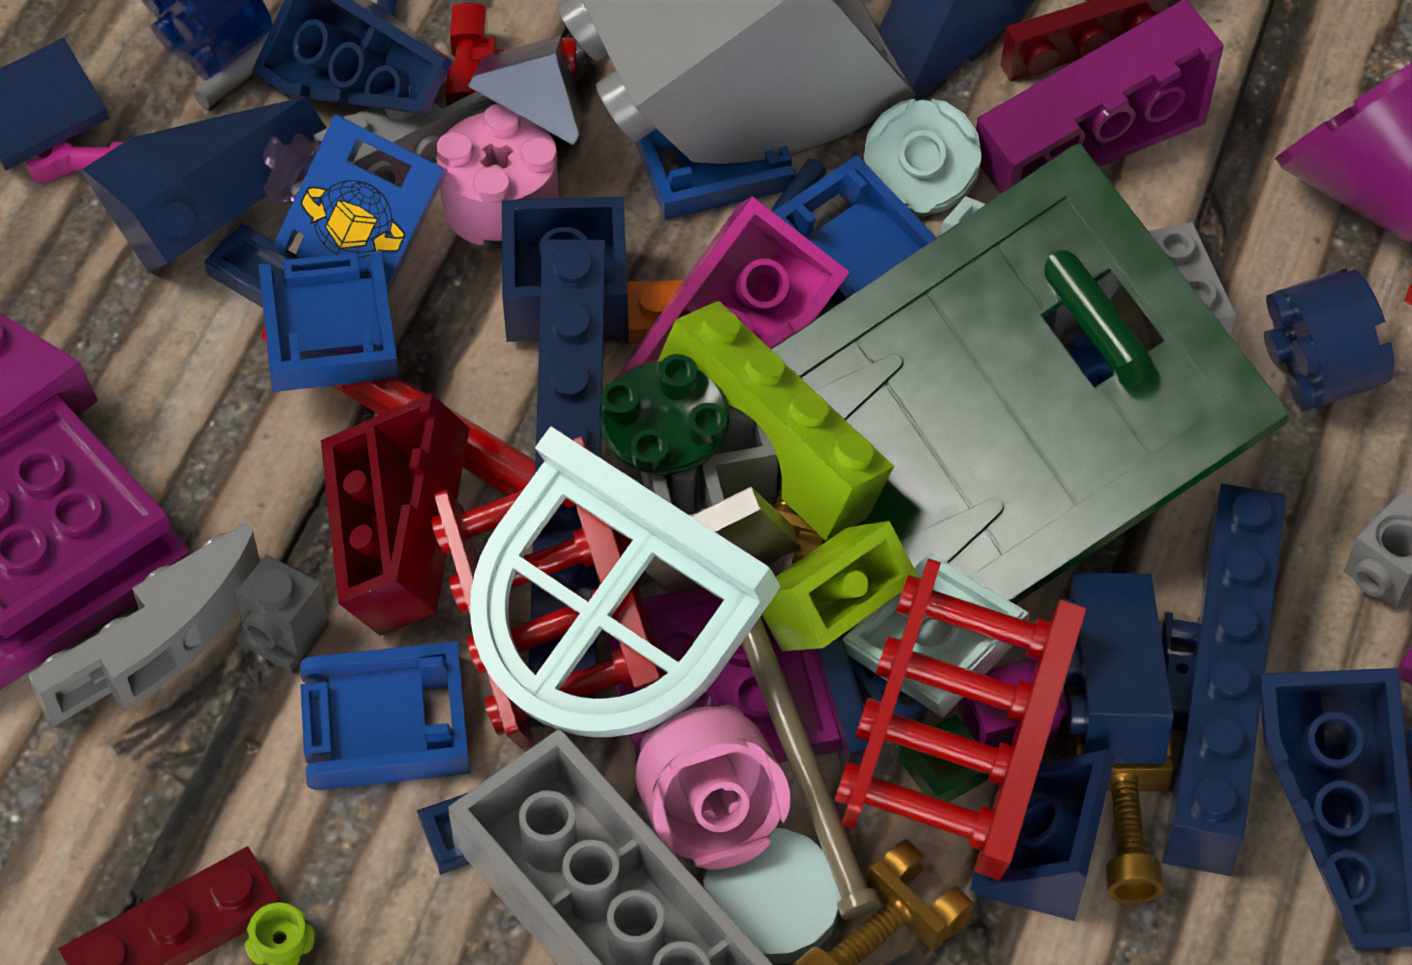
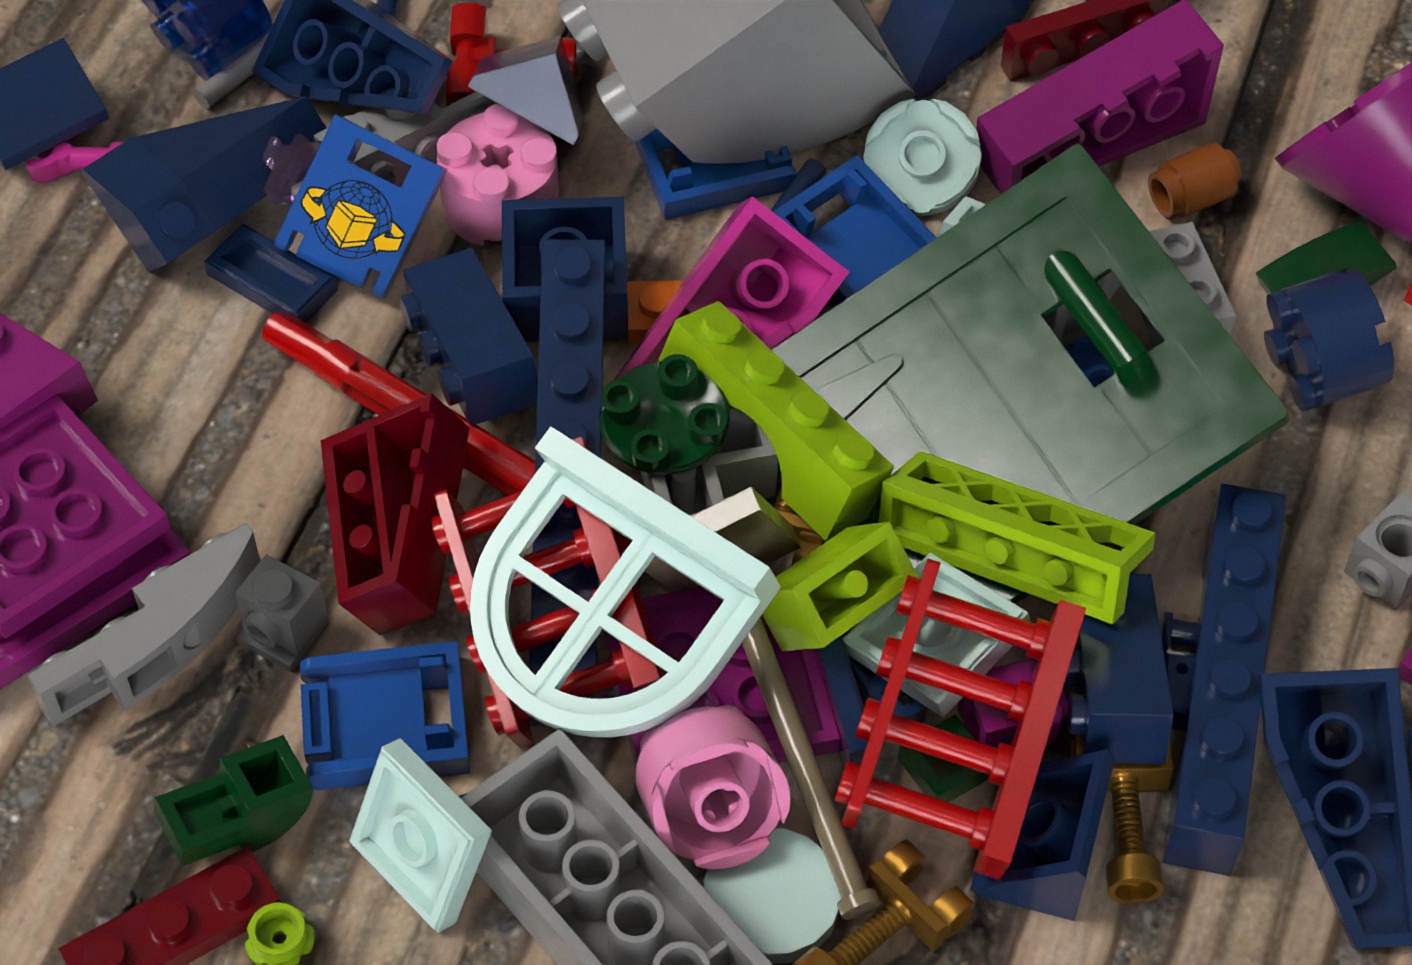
(245, 804): none -> dark green brick
(328, 323): blue container -> none
(419, 835): none -> light aqua plate
(469, 337): none -> dark blue brick
(1007, 538): none -> lime fence
(1194, 180): none -> dark orange brick
(1339, 249): none -> dark green slope

